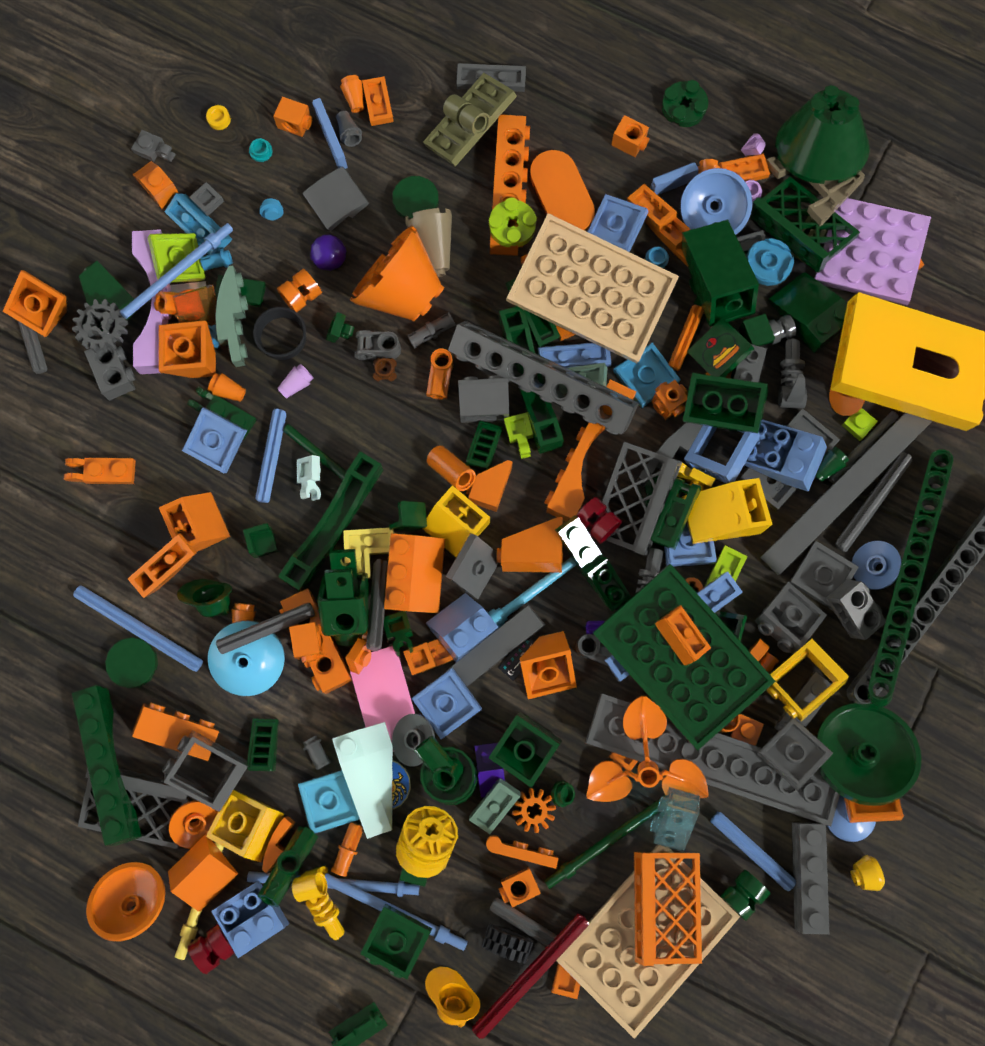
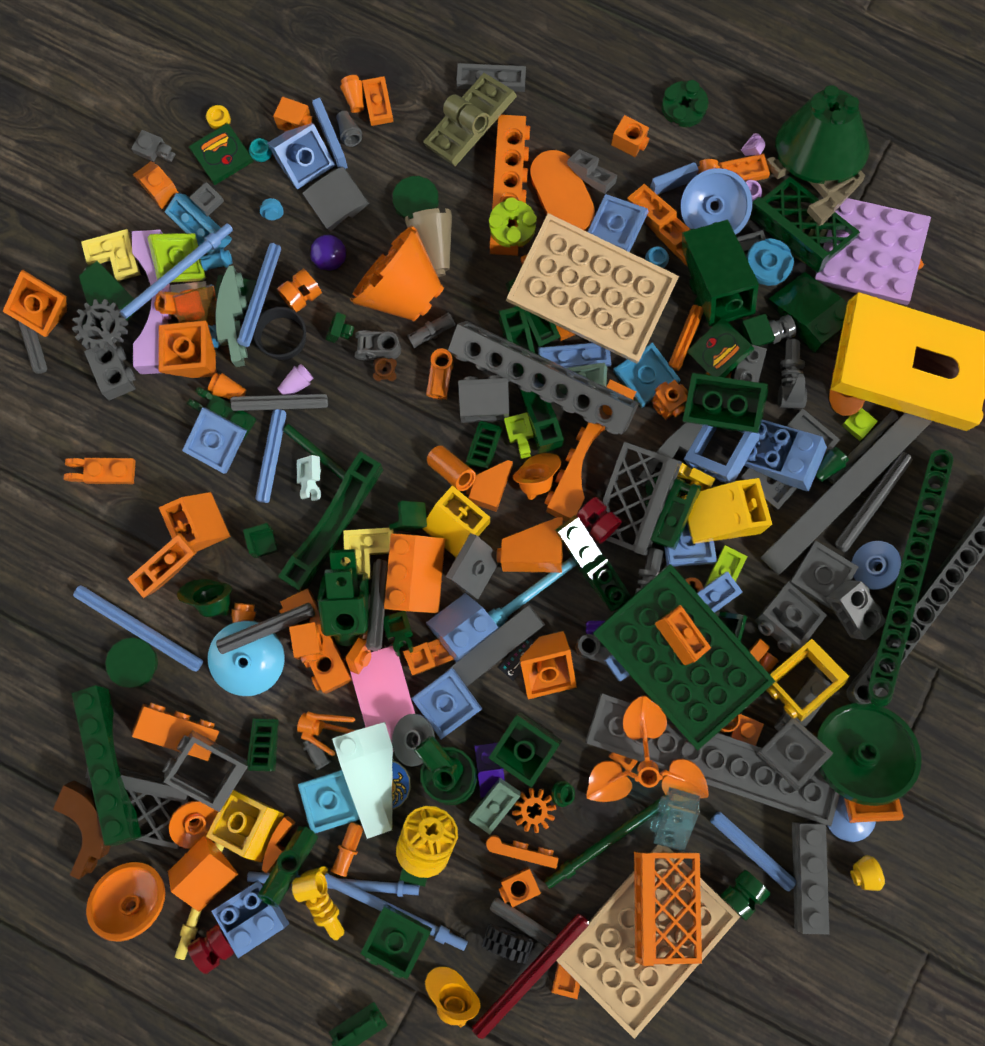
(79, 804): none -> reddish brown arch
(114, 248): none -> light yellow plate
(221, 154): none -> dark green tile
(259, 294): none -> medium blue axle
(279, 402): none -> dark grey axle
(301, 154): none -> medium blue slope
(312, 724): none -> orange plant
(537, 474): none -> orange piece
(587, 169): none -> dark grey slope

